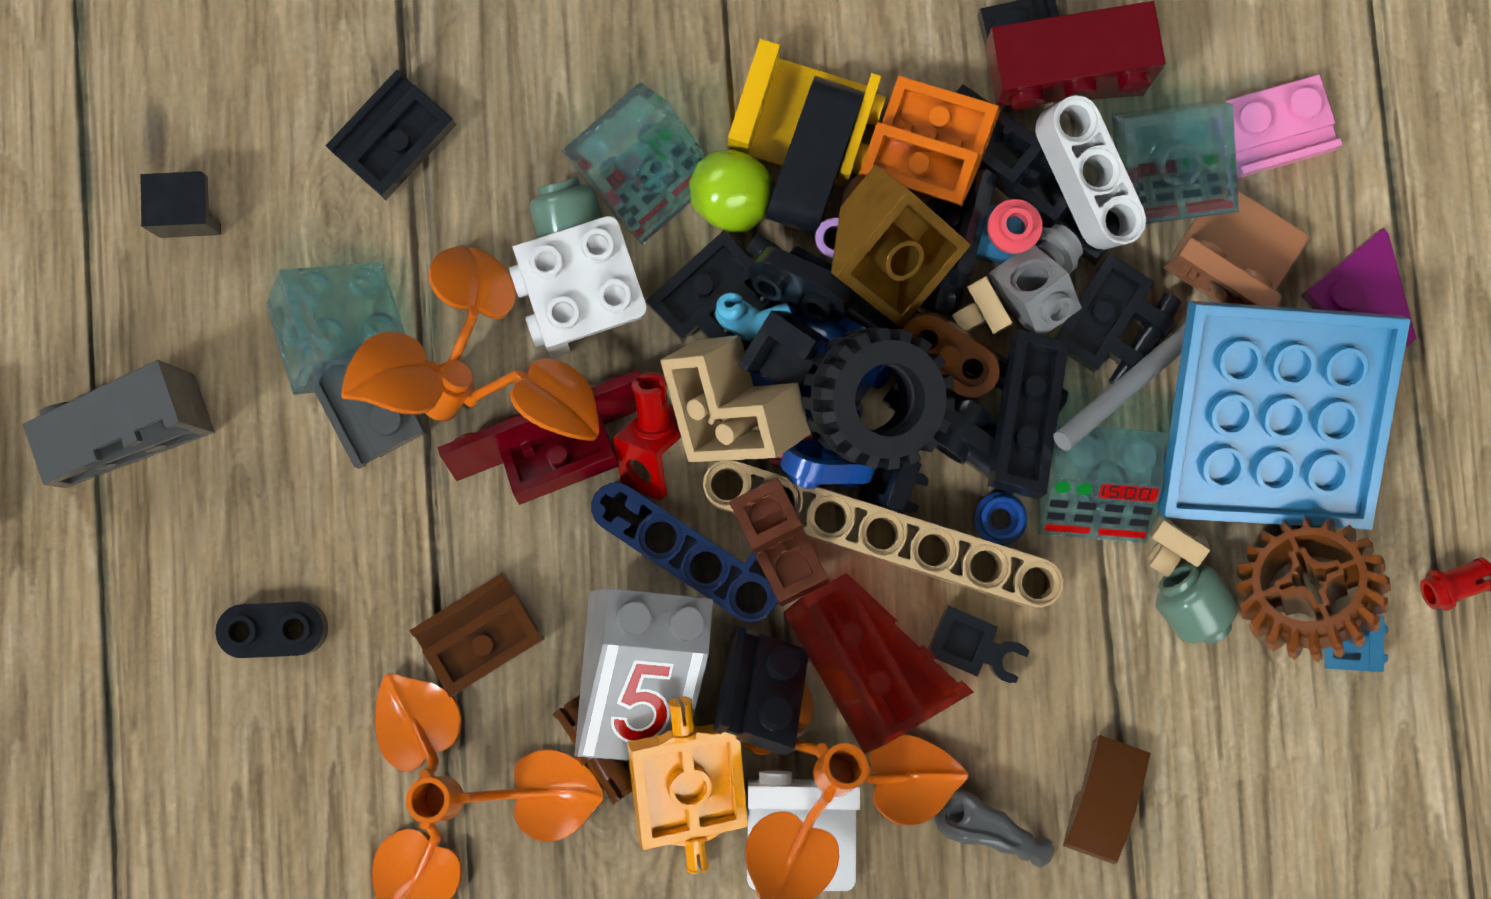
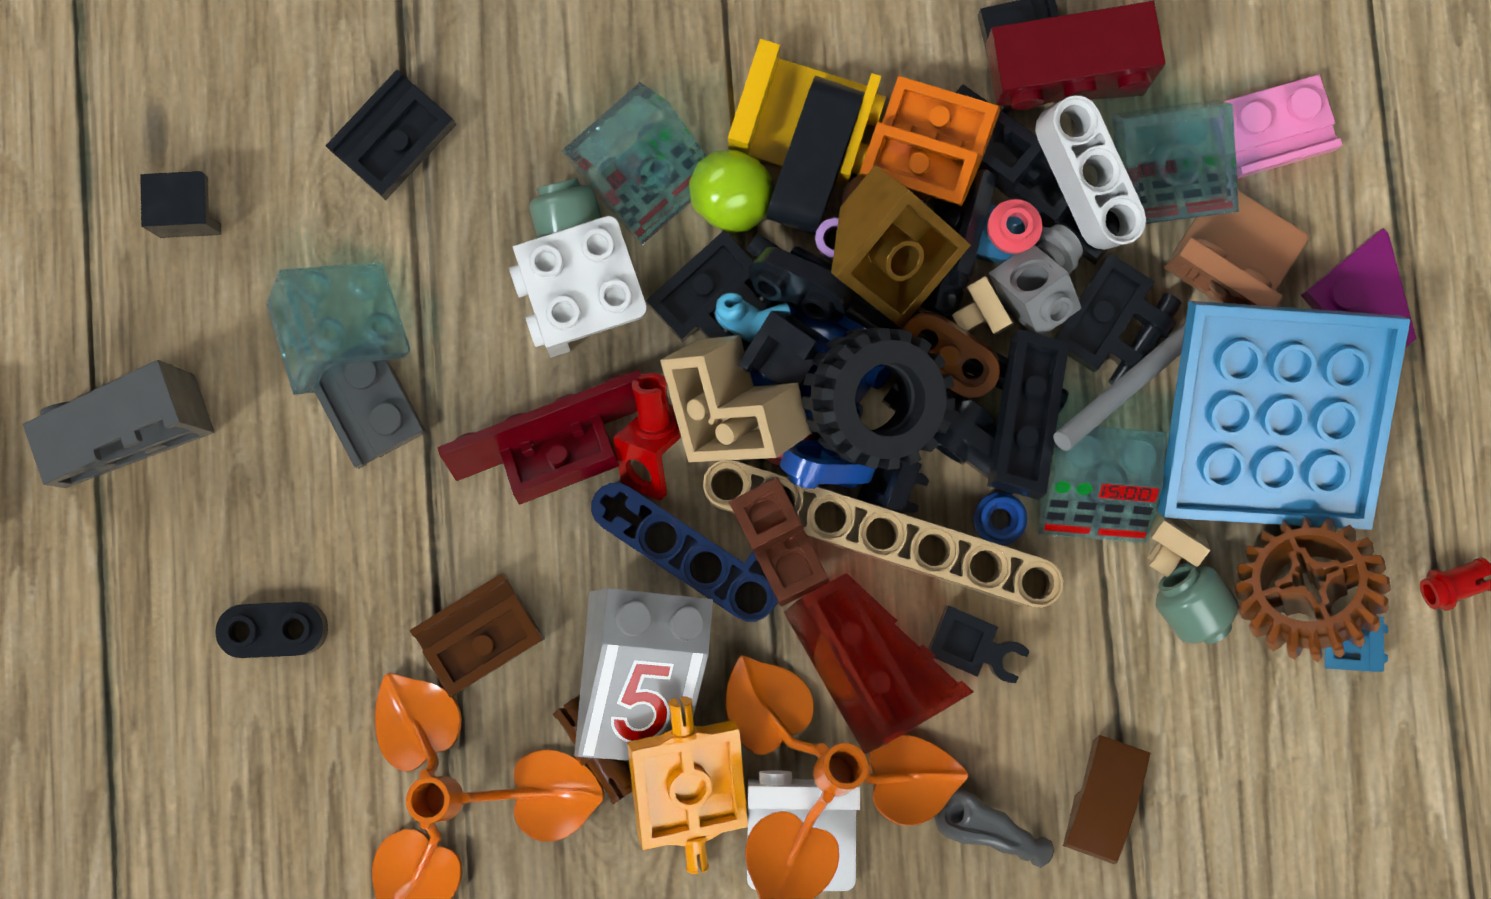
(394, 372): orange plant -> none
(762, 691): black plate -> none

